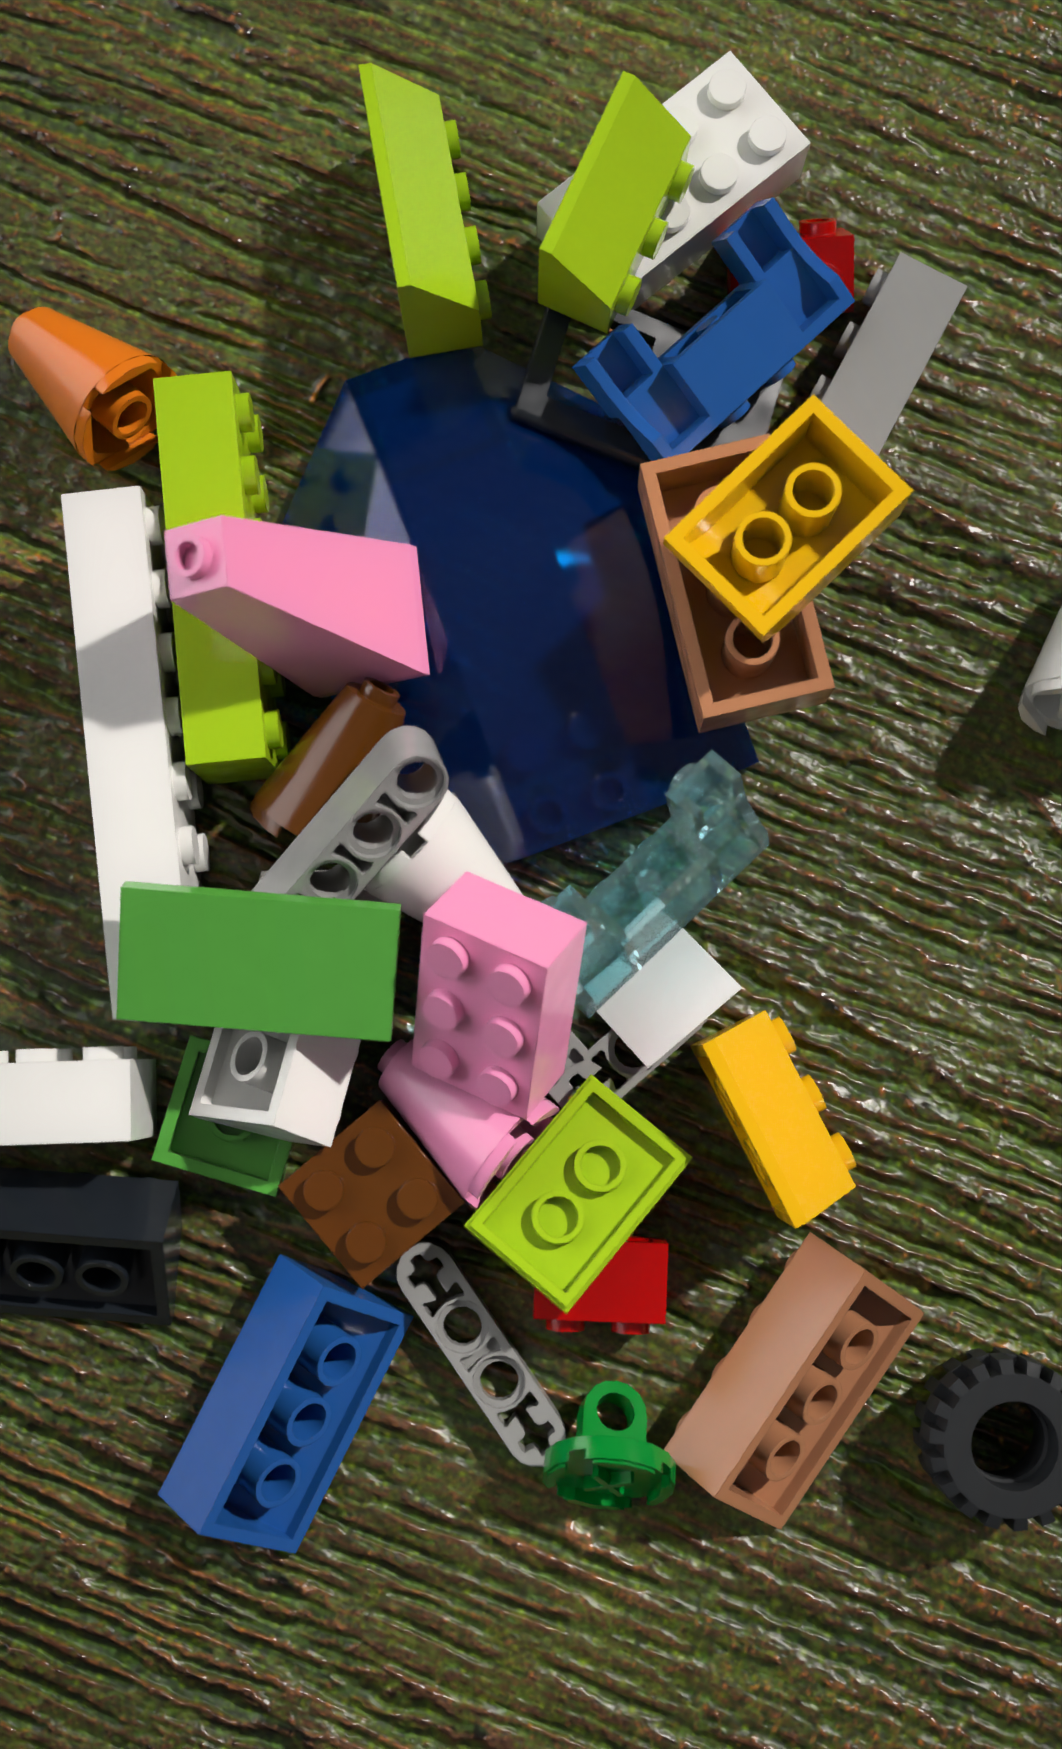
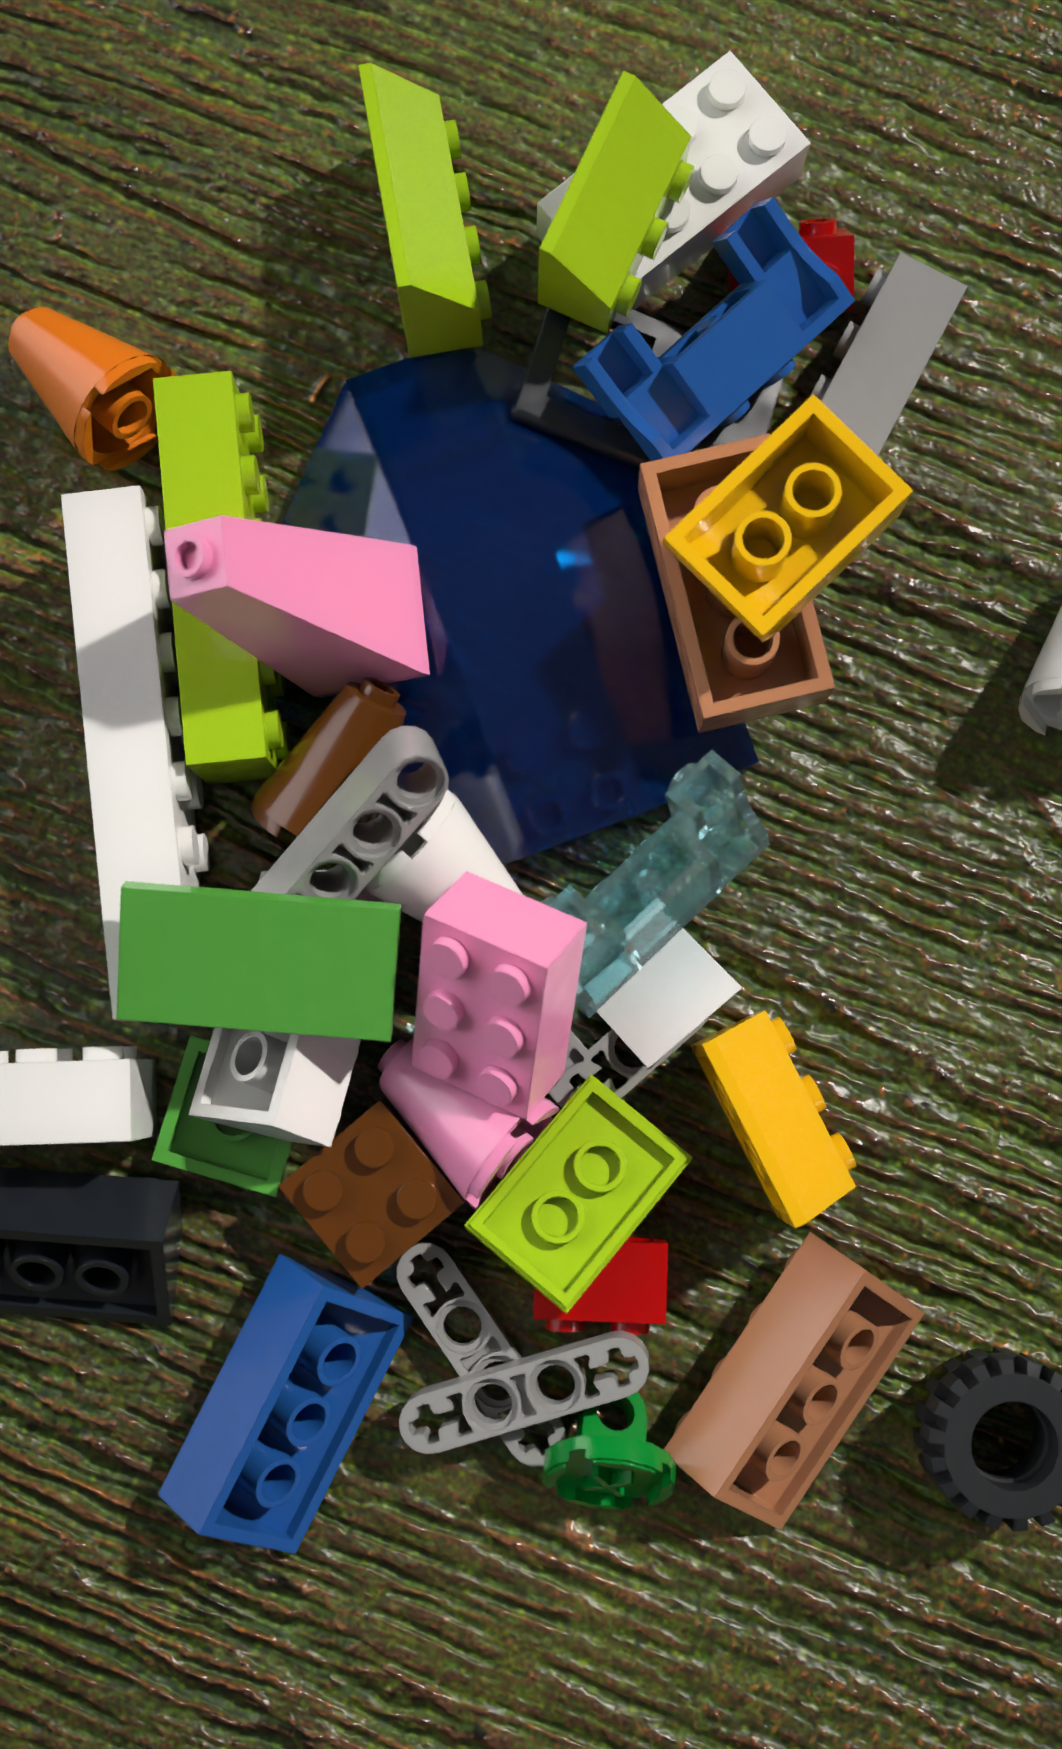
(528, 1401): none -> light grey beam

